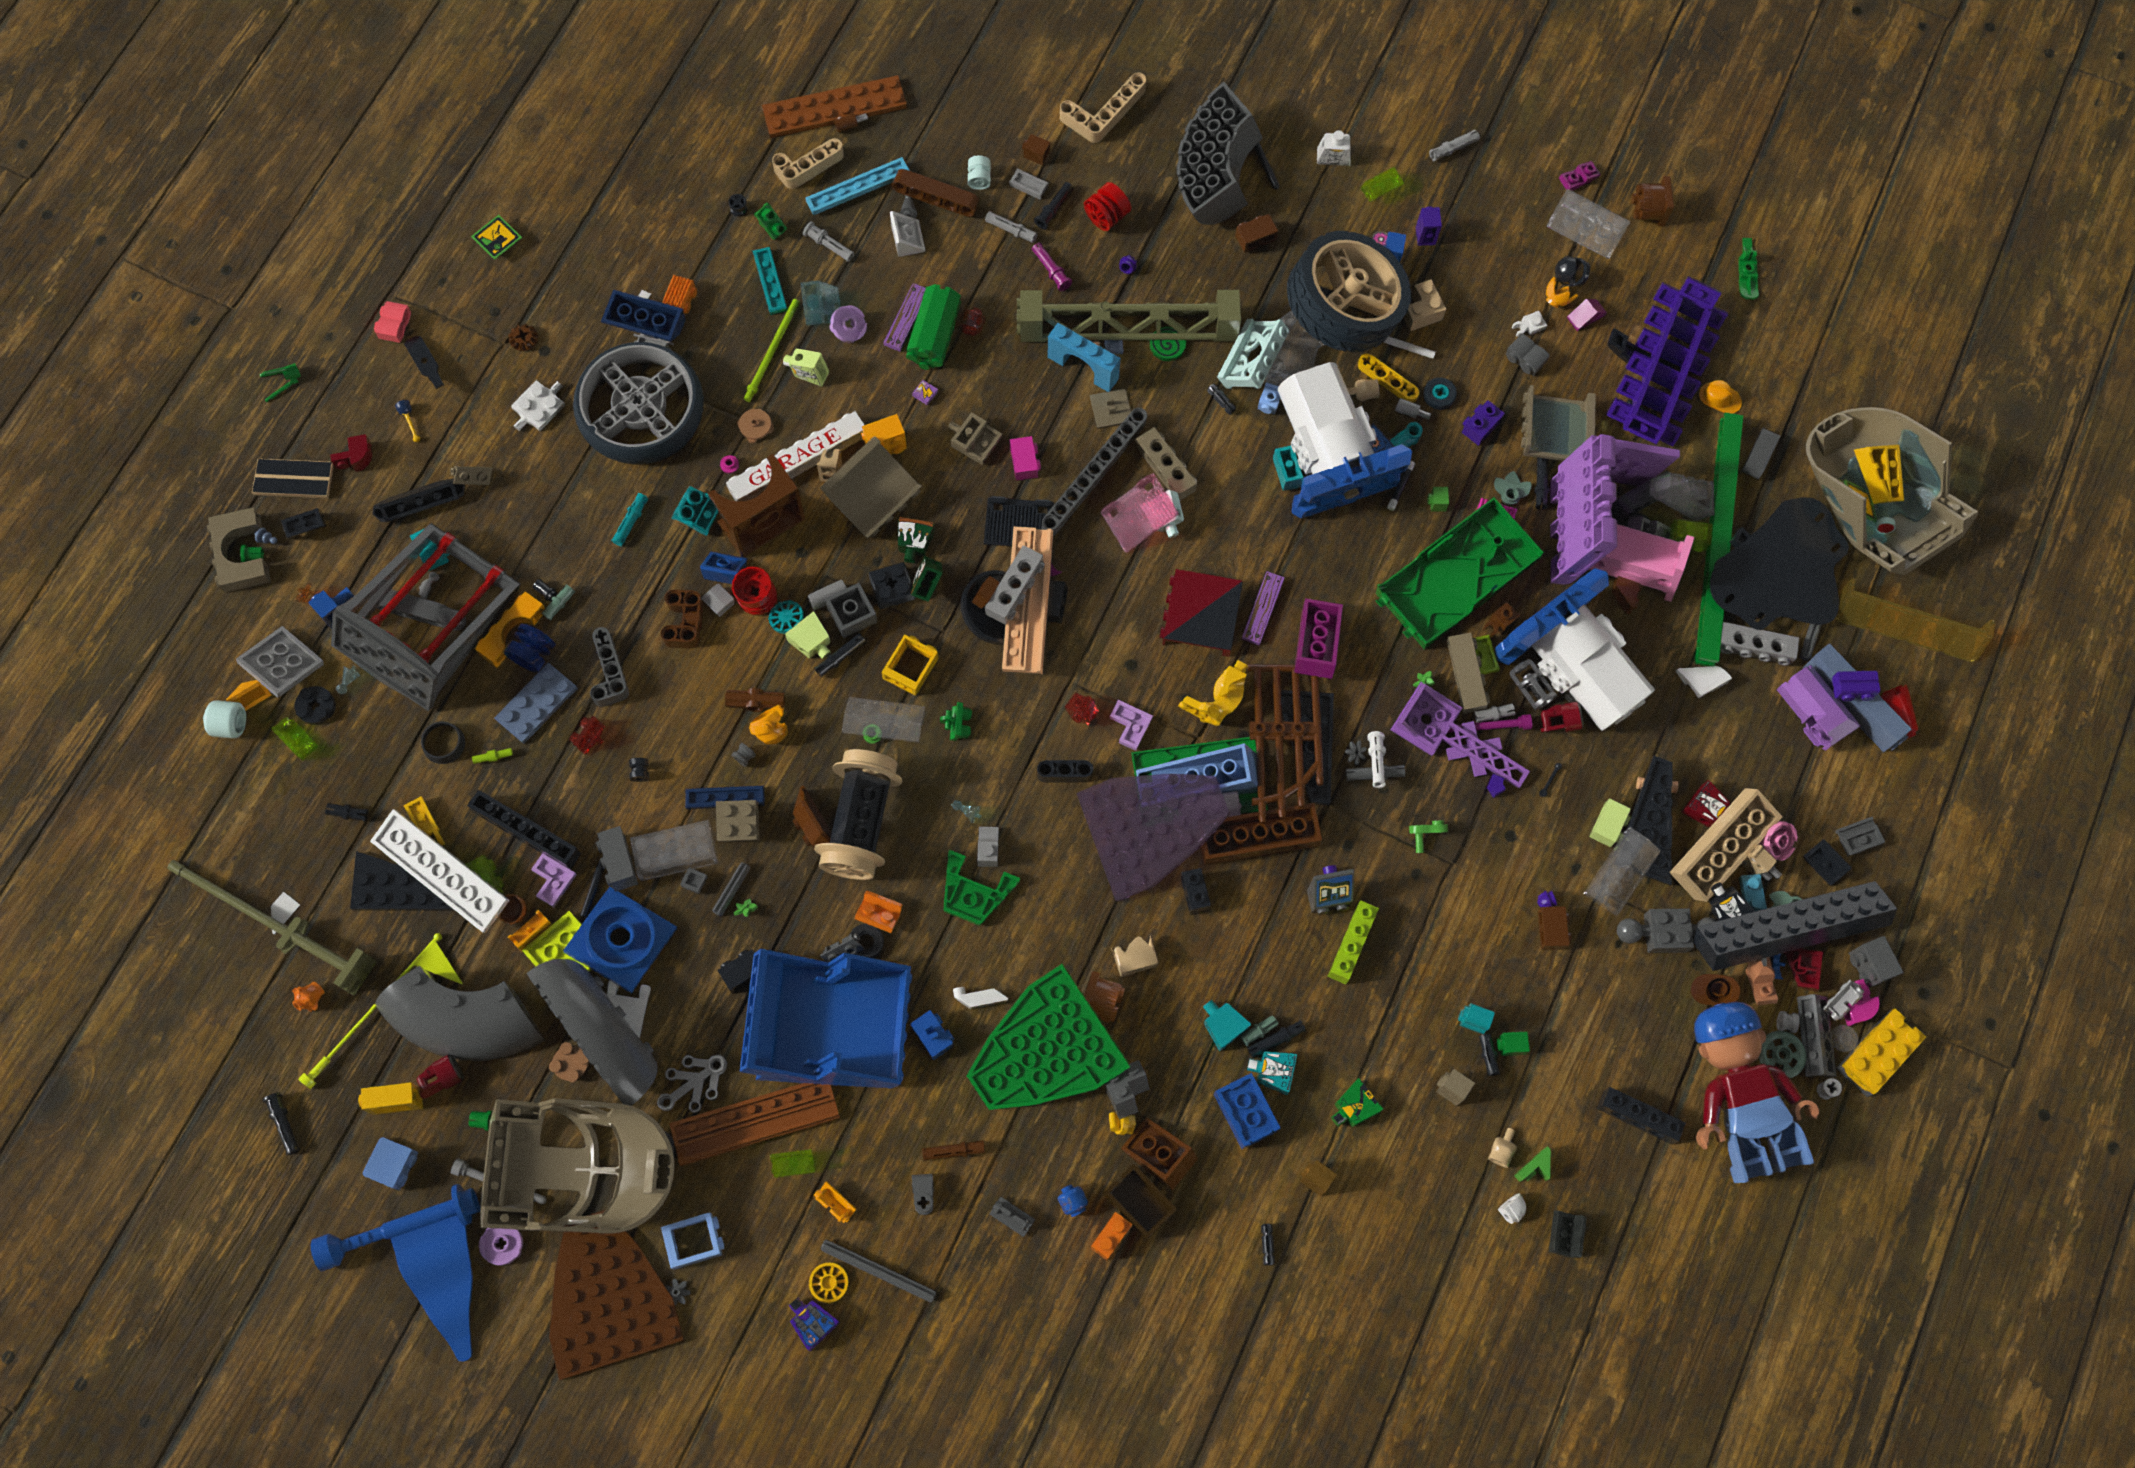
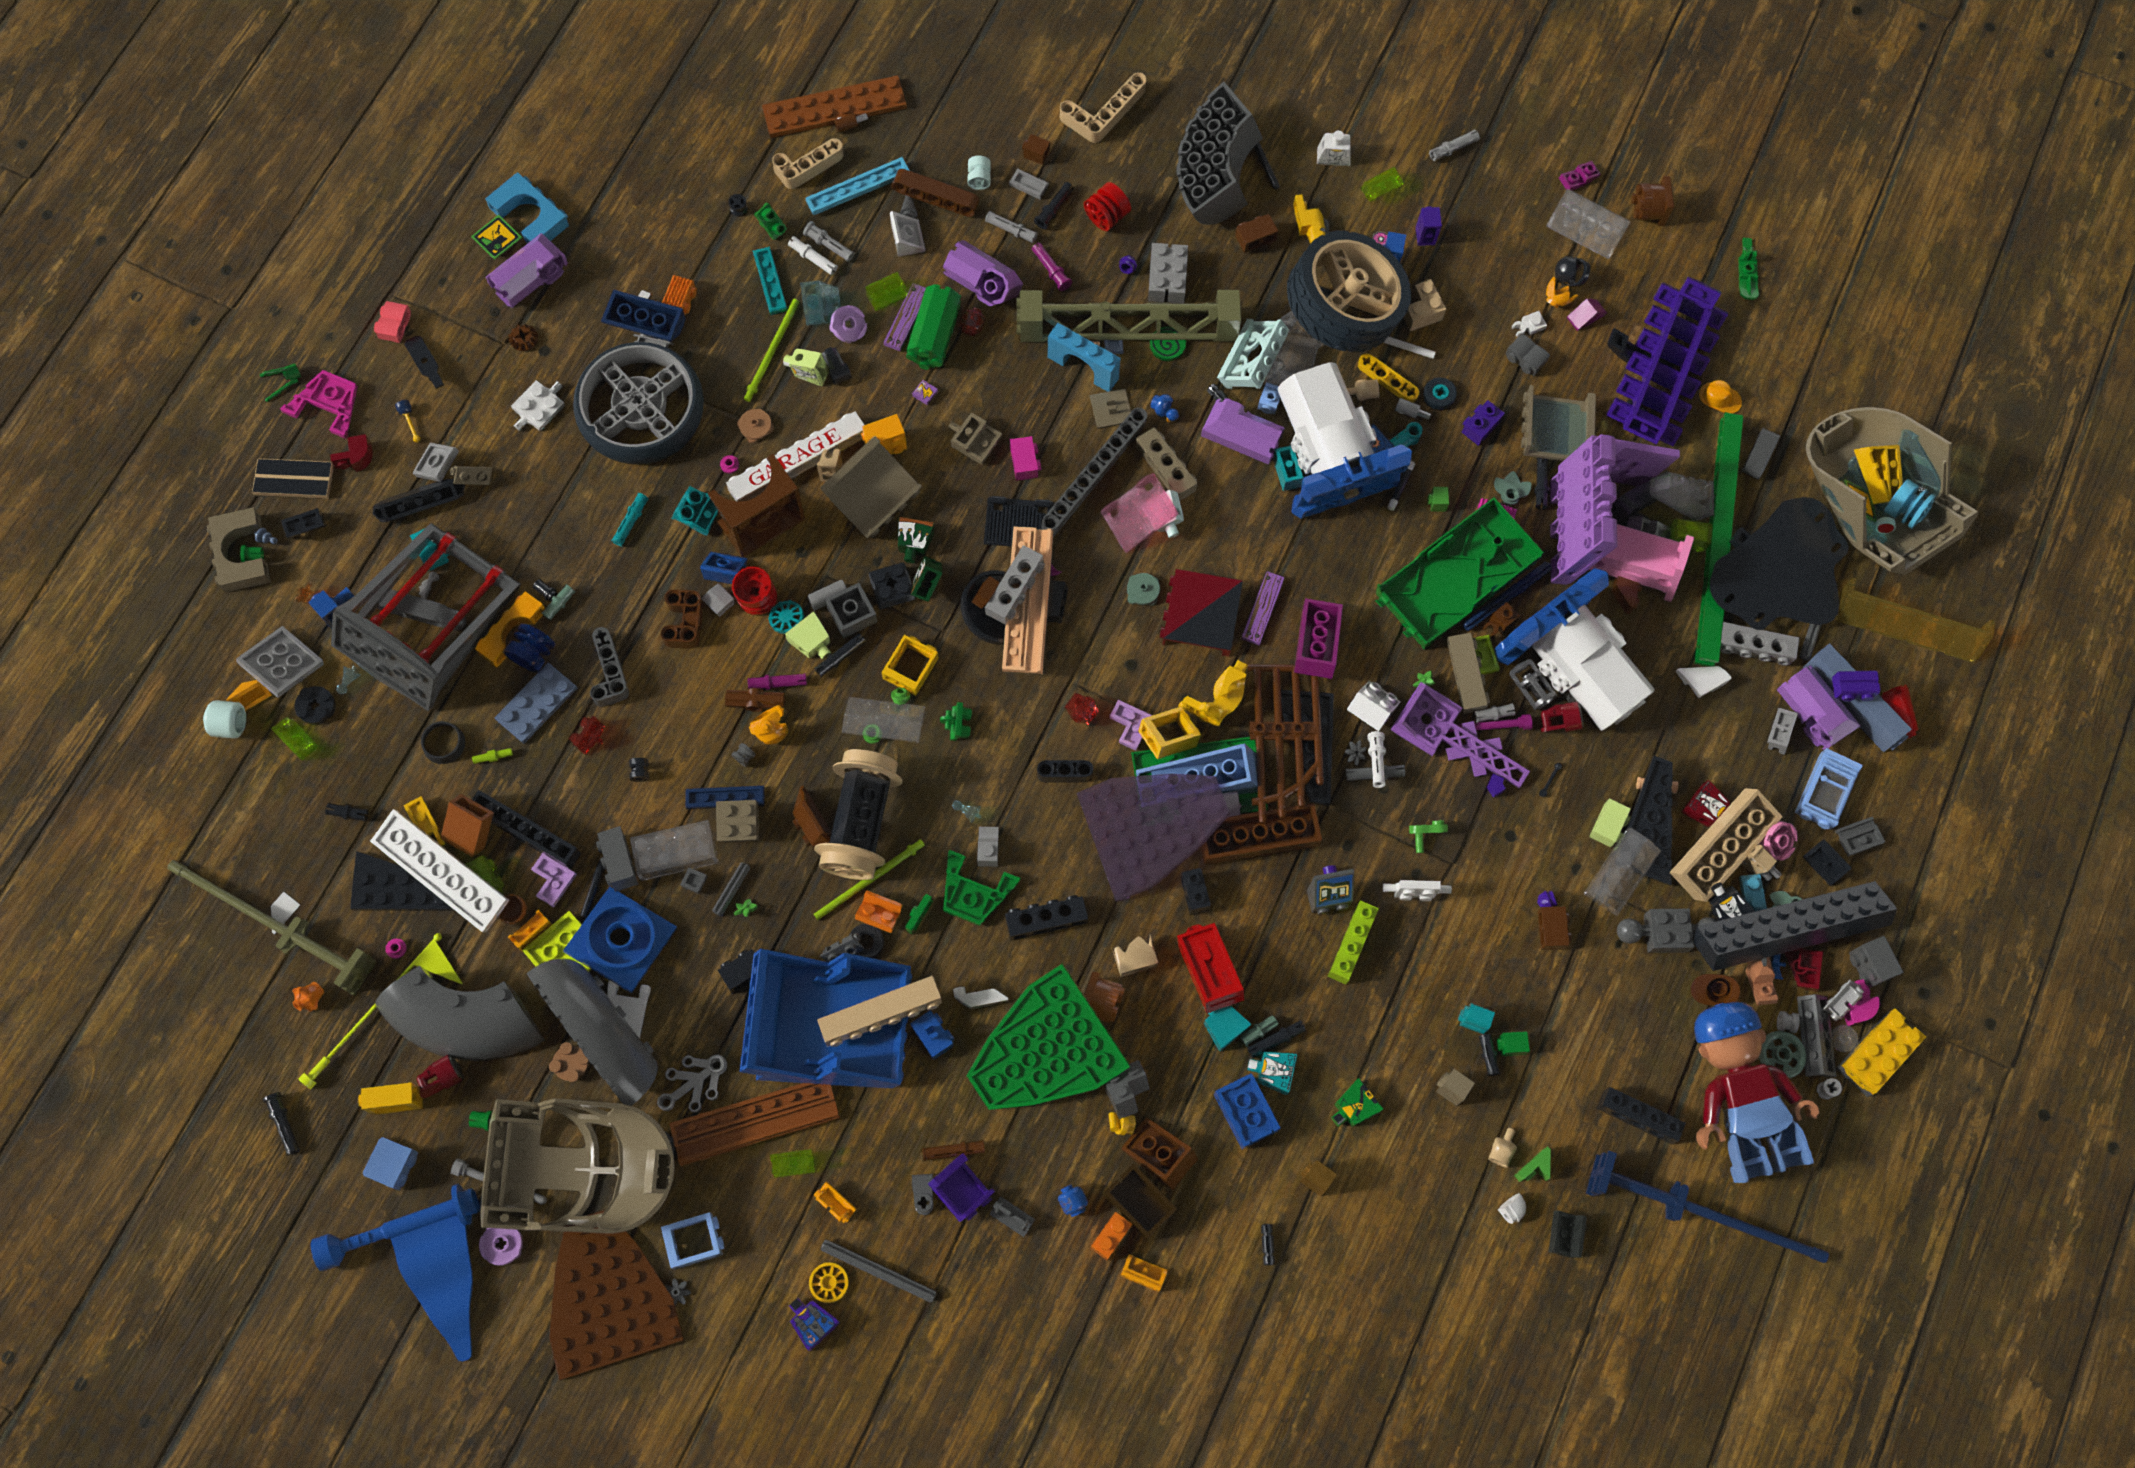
(329, 394): none -> dark pink wing
(401, 950): none -> dark pink plate
(435, 462): none -> light grey tile
(466, 825): none -> dark orange brick
(519, 191): none -> dark azure arch
(527, 270): none -> medium lavender brick
(777, 681): none -> magenta pin
(806, 251): none -> white pin
(838, 370): none -> black piece
(879, 1011): none -> tan brick
(886, 291): none -> clear neon green hinge
(900, 696): none -> bright green plate
(911, 850): none -> lime bar
(918, 913): none -> green plate
(960, 1189): none -> dark purple panel
(982, 274): none -> medium lavender brick
(1039, 926): none -> black brick
(1143, 589): none -> sand green piece
(1144, 1273): none -> light orange hinge
(1156, 742): none -> yellow window
(1162, 406): none -> blue animal
(1168, 273): none -> light grey piece
(1210, 967): none -> red piece
(1242, 431): none -> medium lavender brick
(1309, 221): none -> yellow plate
(1373, 705): none -> white slope
(1416, 889): none -> white plate
(1507, 596): none -> dark blue axle
(1676, 1202): none -> dark blue piece
(1782, 730): none -> light grey hinge
(1828, 789): none -> light blue door
(1910, 504): none -> medium azure wheel

